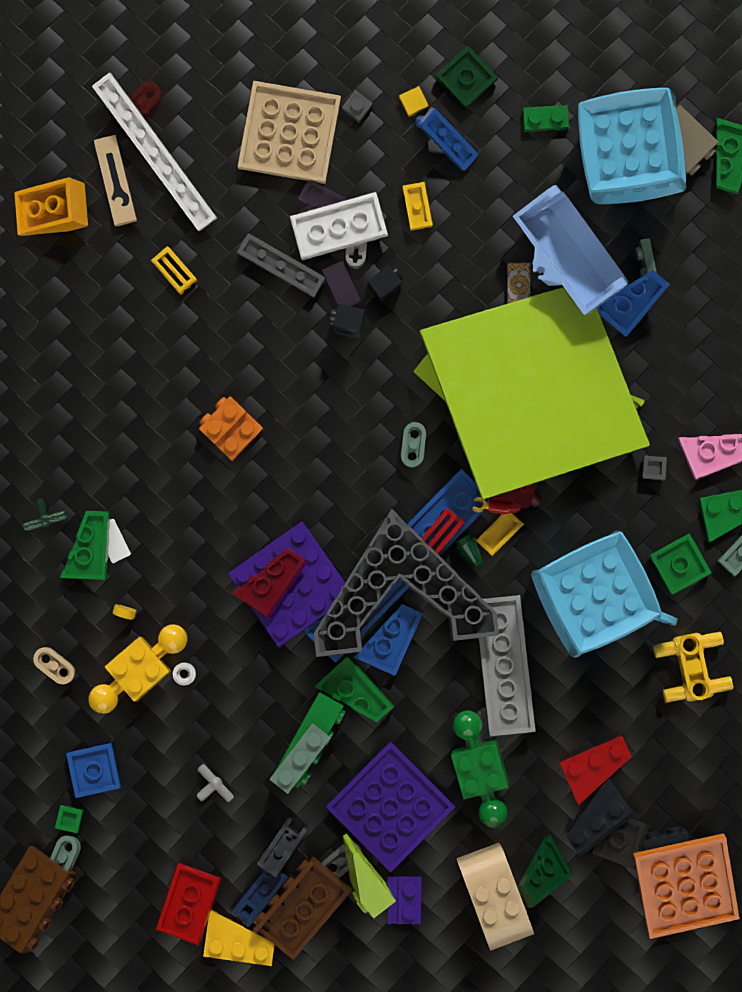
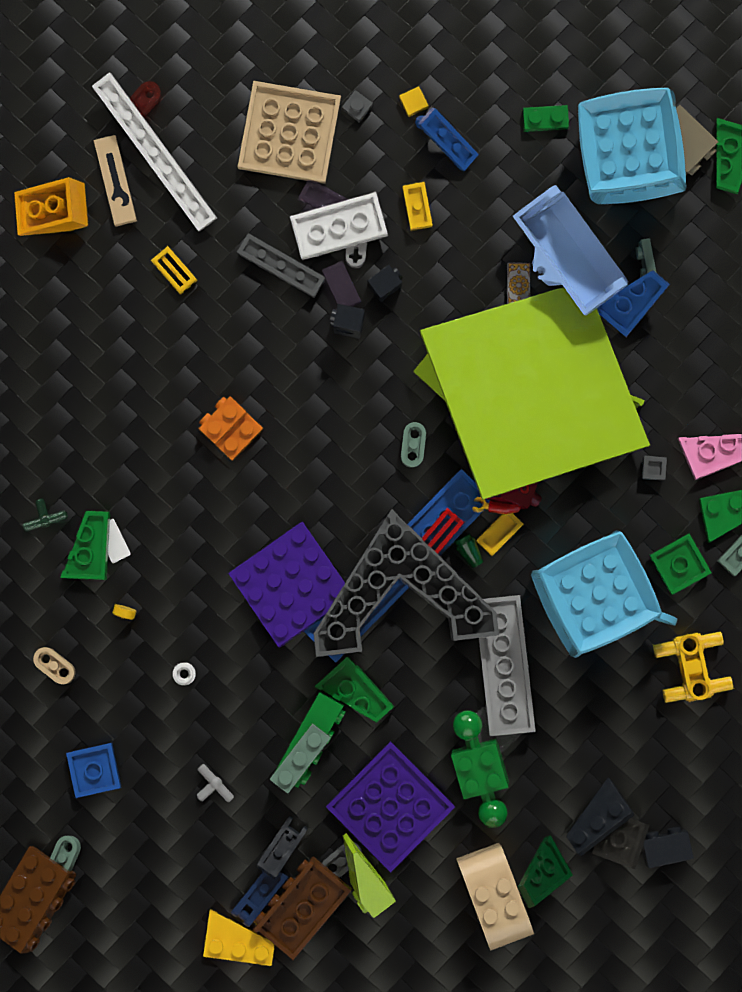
(69, 819): green plate -> none
(137, 669): yellow brick -> none
(188, 904): red tile -> none
(272, 583): dark red wing -> none
(391, 641): blue wing -> none
(408, 900): dark purple plate -> none
(466, 77): dark green plate -> none
(594, 766): red wing -> none
(686, 886): orange plate -> none

